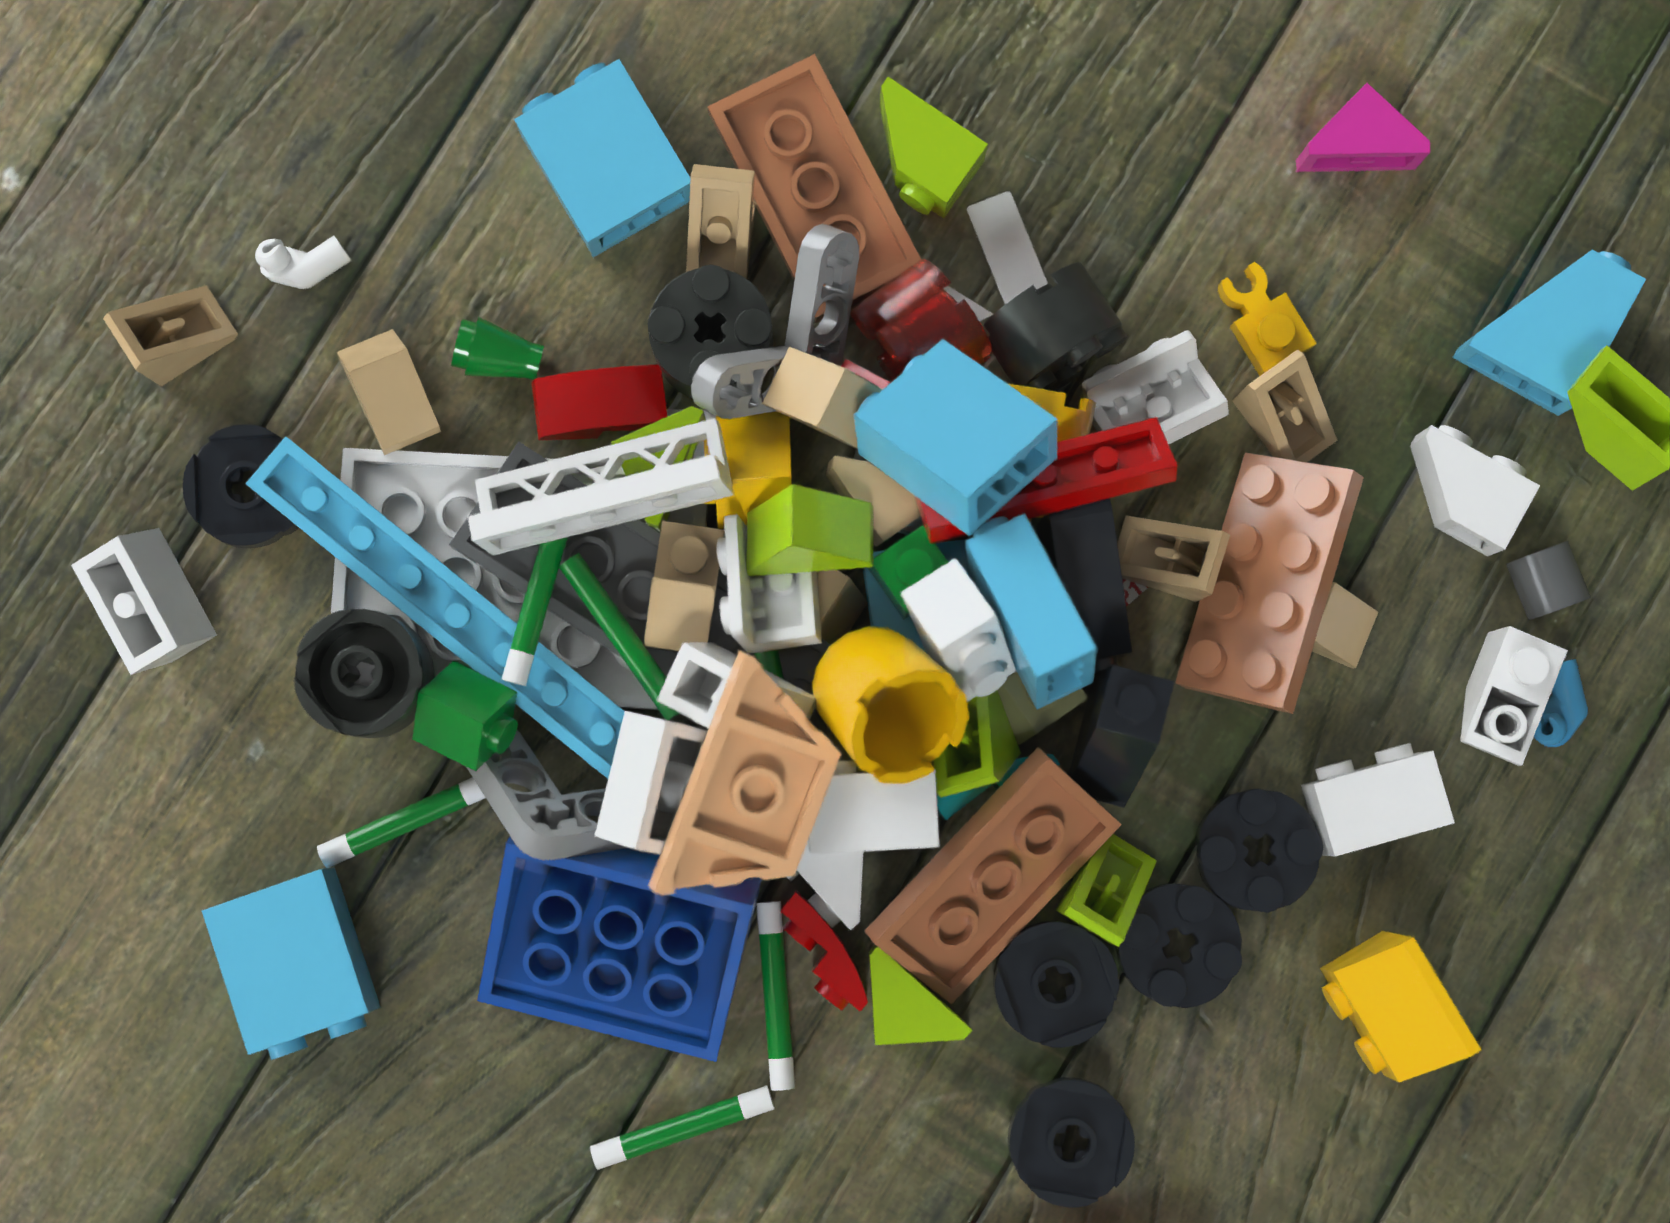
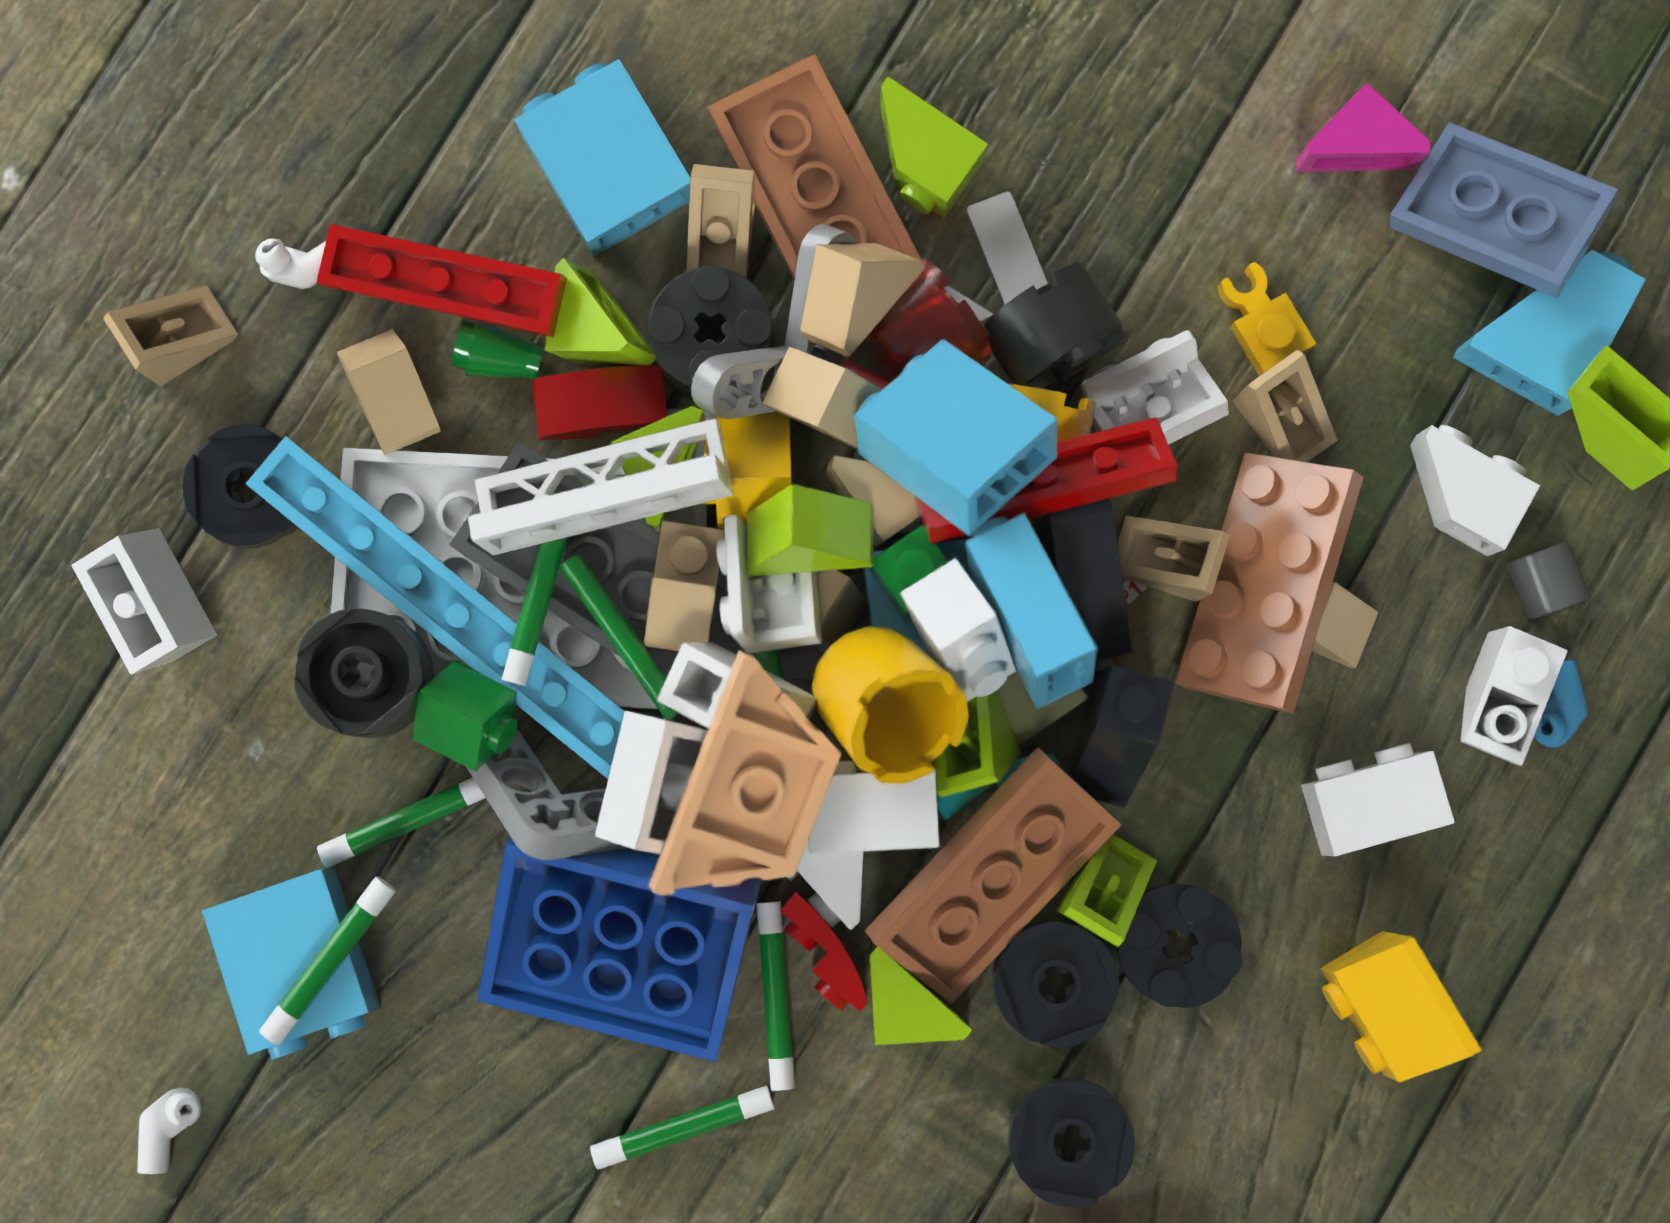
(160, 1124): none -> white arm
(327, 961): none -> green bar
(442, 280): none -> red plate
(593, 325): none -> lime slope
(853, 291): none -> tan slope
(1293, 844): black plate -> none
(1503, 209): none -> sand blue plate

